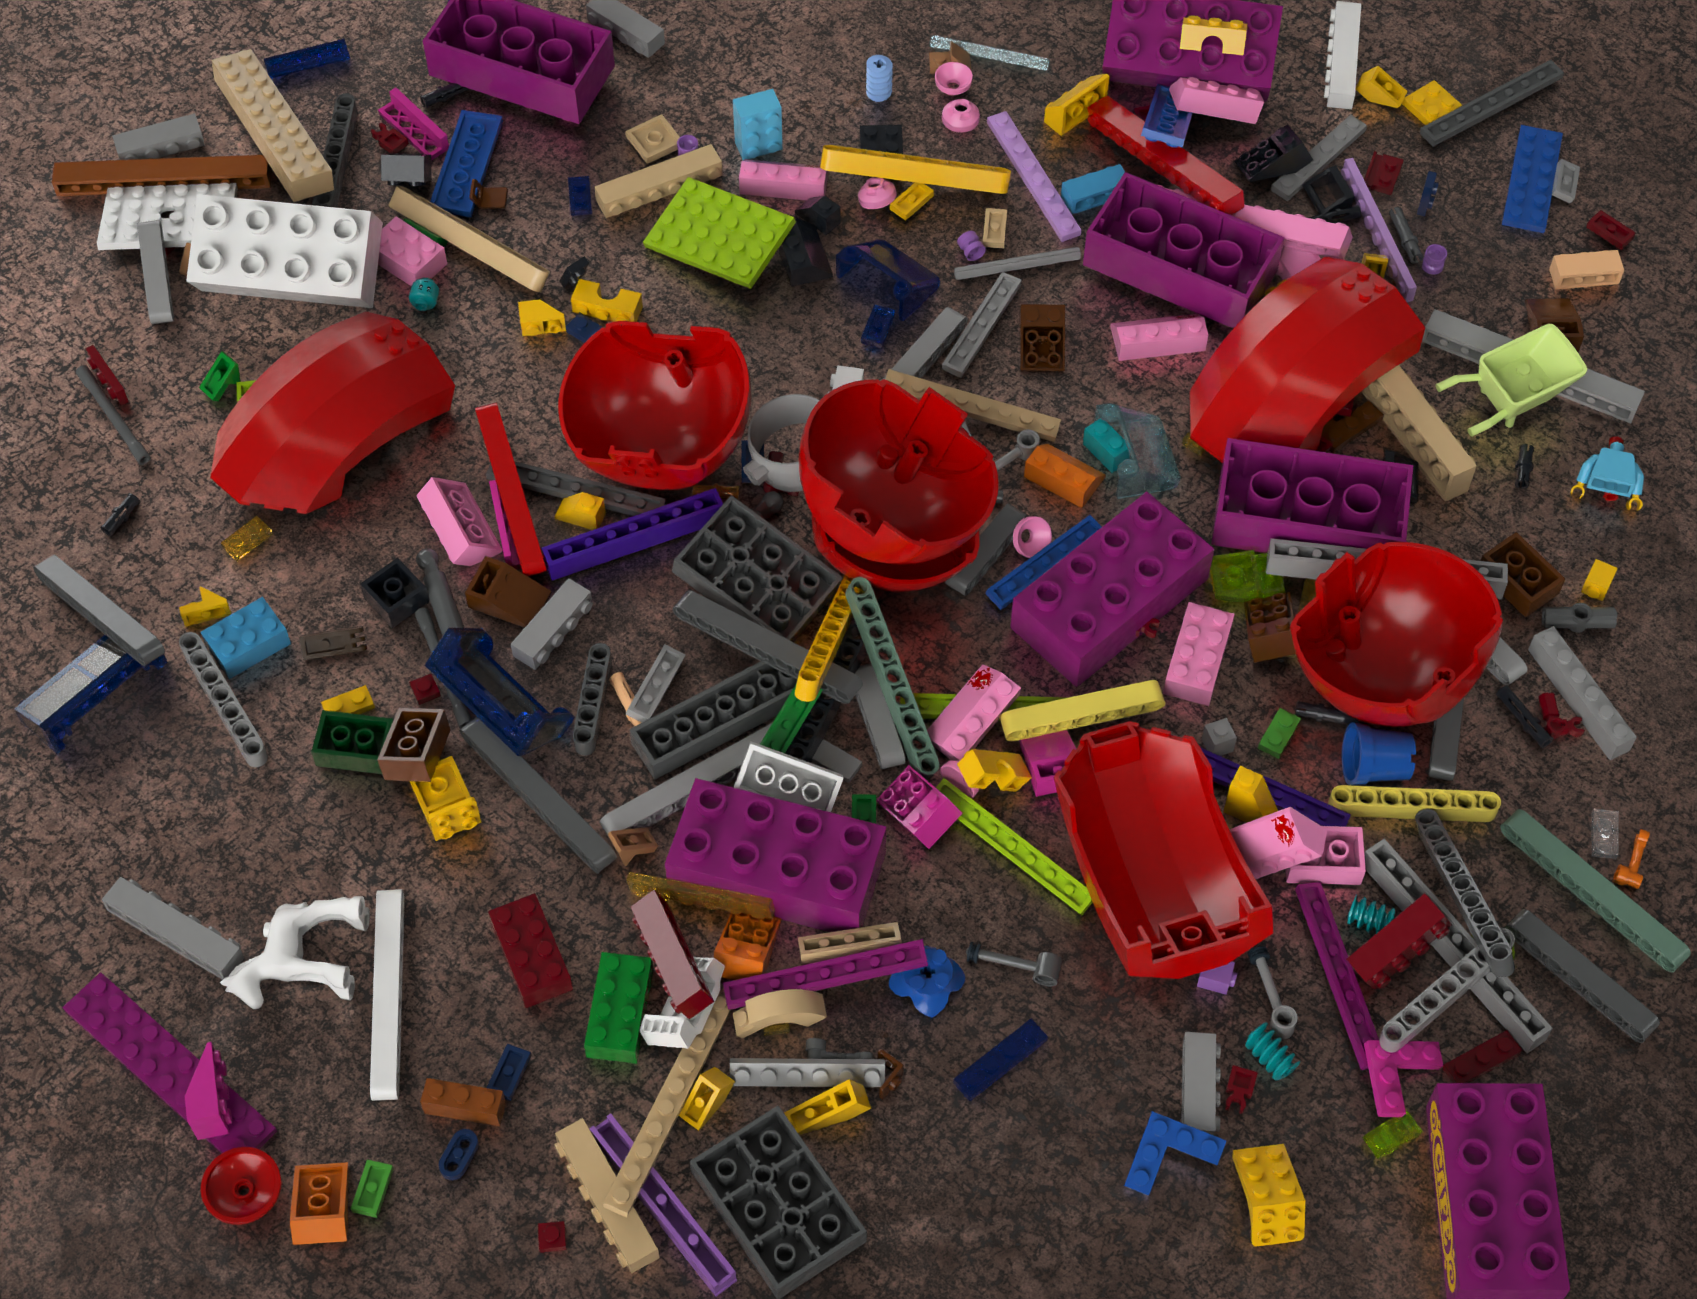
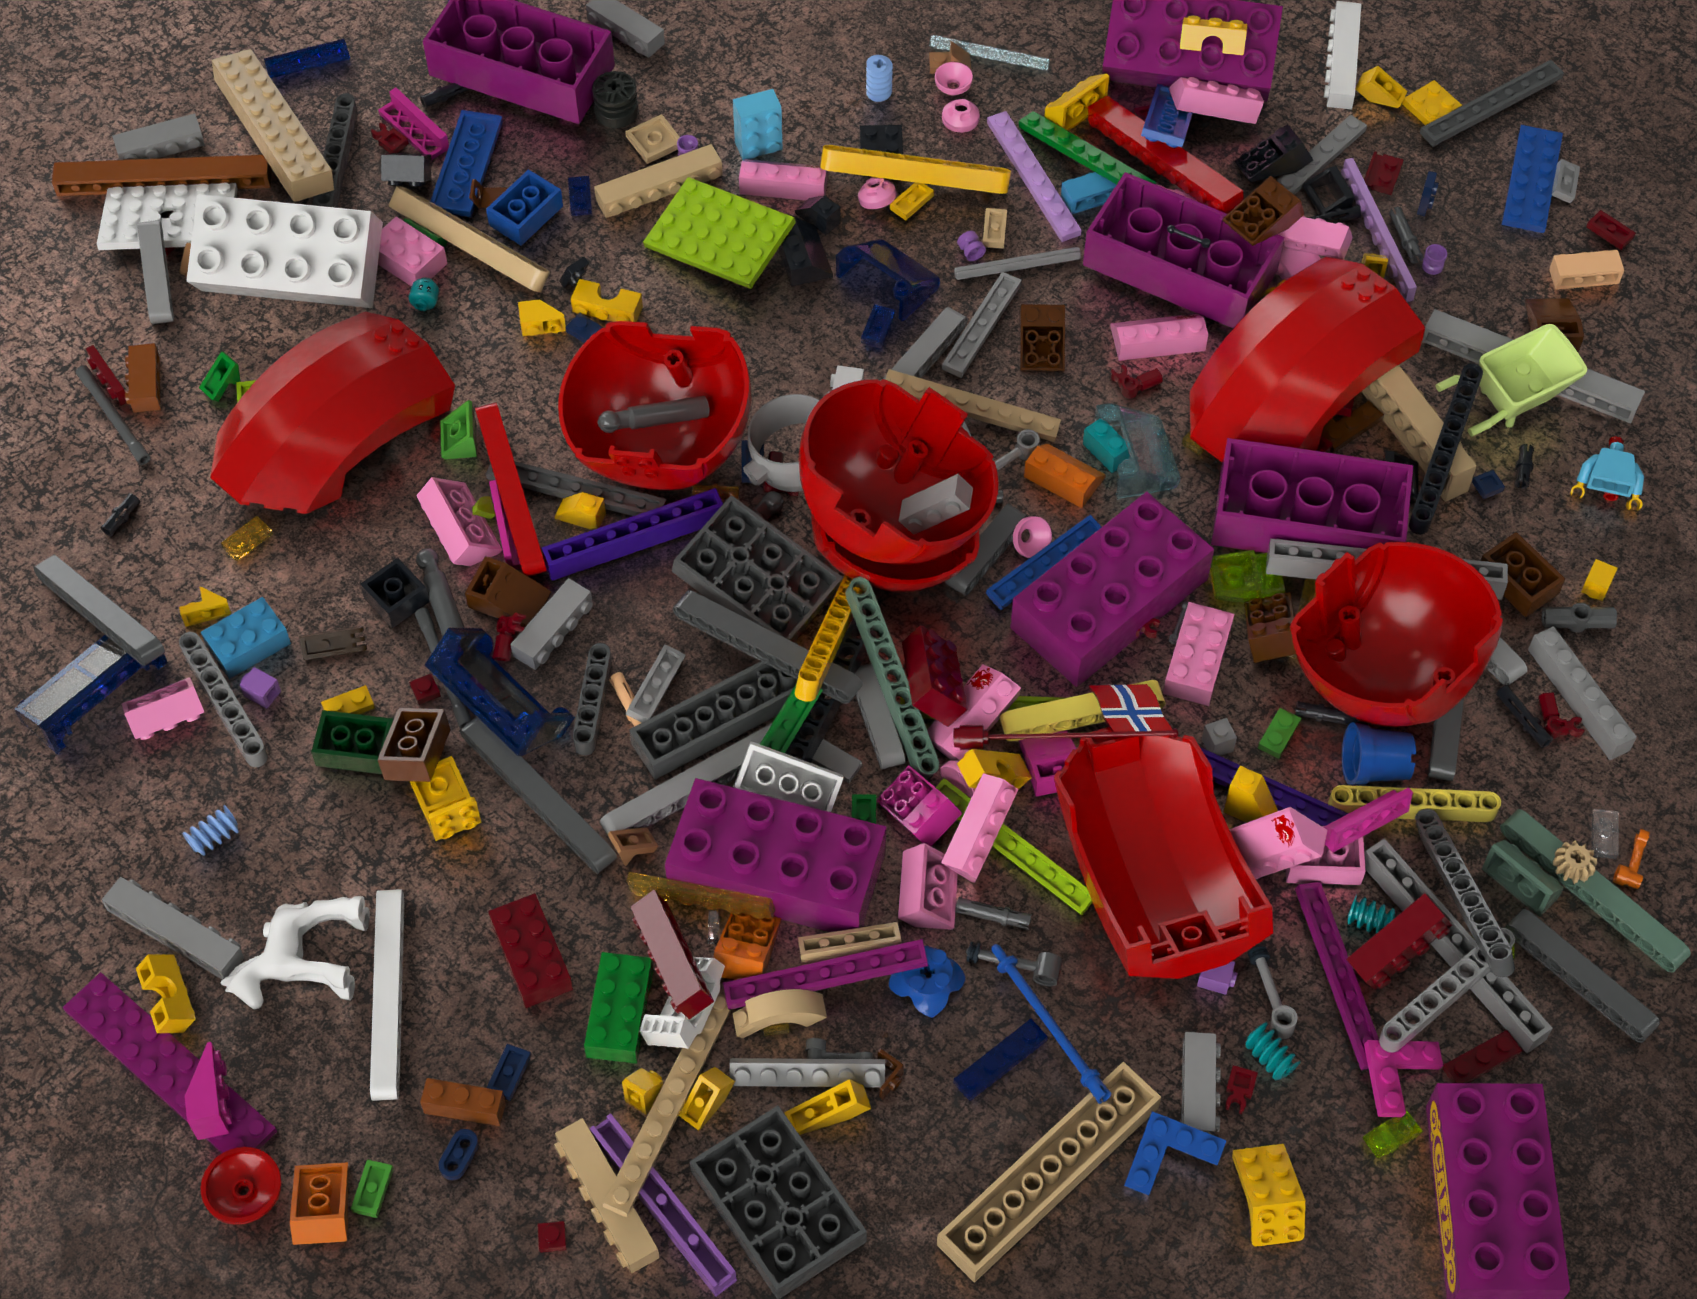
(143, 378): none -> dark orange brick
(163, 709): none -> bright pink slope
(174, 1009): none -> yellow arch
(211, 831): none -> light blue piece
(260, 687): none -> medium lavender brick
(459, 433): none -> bright green slope
(484, 507): none -> lime tile
(507, 627): none -> dark red bar
(524, 207): none -> blue brick
(615, 99): none -> pearl dark grey wheel
(642, 1089): none -> yellow slope
(655, 414): none -> dark grey piece
(713, 927): none -> clear tile
(927, 889): none -> bright pink slope
(934, 675): none -> dark red brick
(936, 504): none -> light grey brick
(979, 826): none -> bright pink slope
(989, 912): none -> dark grey pin
(1047, 1173): none -> tan brick
(1077, 148): none -> green plate
(1089, 1077): none -> blue bar
(1125, 708): none -> flag
(1130, 386): none -> dark red bar
(1173, 637): none -> dark grey hinge
(1204, 242): none -> black hinge
(1265, 212): none -> reddish brown slope
(1367, 818): none -> dark pink fence
(1445, 449): none -> black beam
(1488, 484): none -> dark blue plate
(1522, 877): none -> sand green slope
(1575, 862): none -> tan gear

